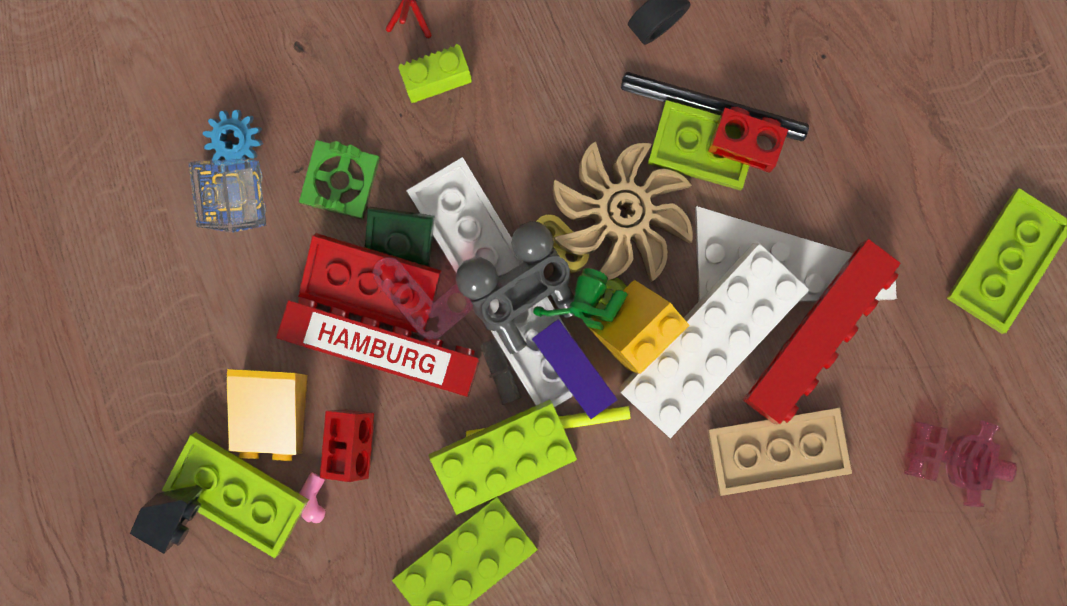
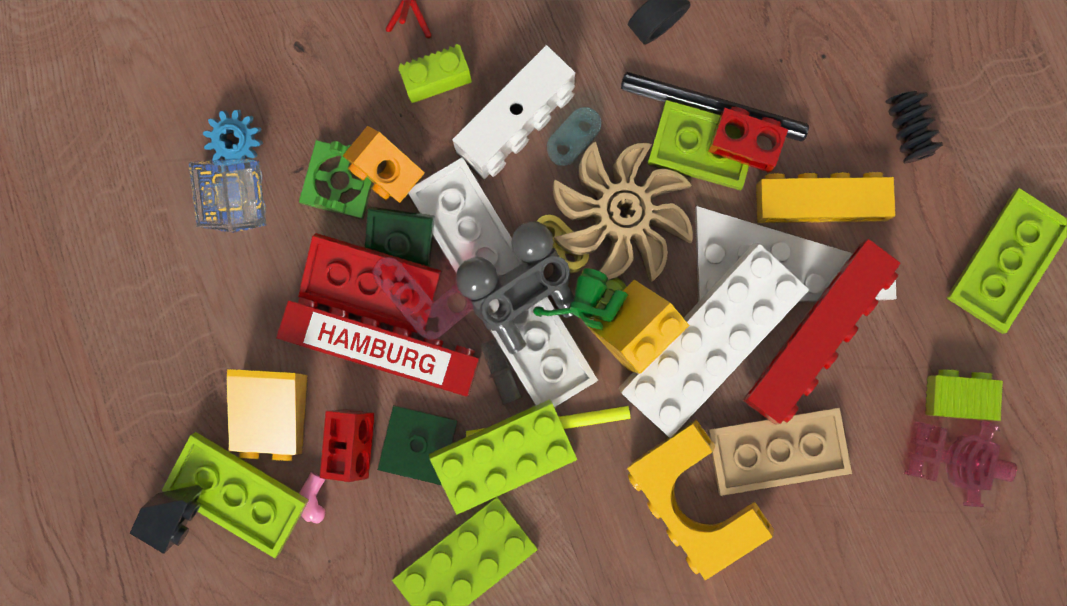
(370, 150): none -> light orange brick
(411, 439): none -> dark green plate
(515, 113): none -> white brick
(573, 137): none -> clear light blue plate
(574, 369): dark purple tile -> none
(707, 545): none -> yellow arch
(825, 198): none -> yellow brick
(914, 125): none -> black piece
(964, 397): none -> lime brick

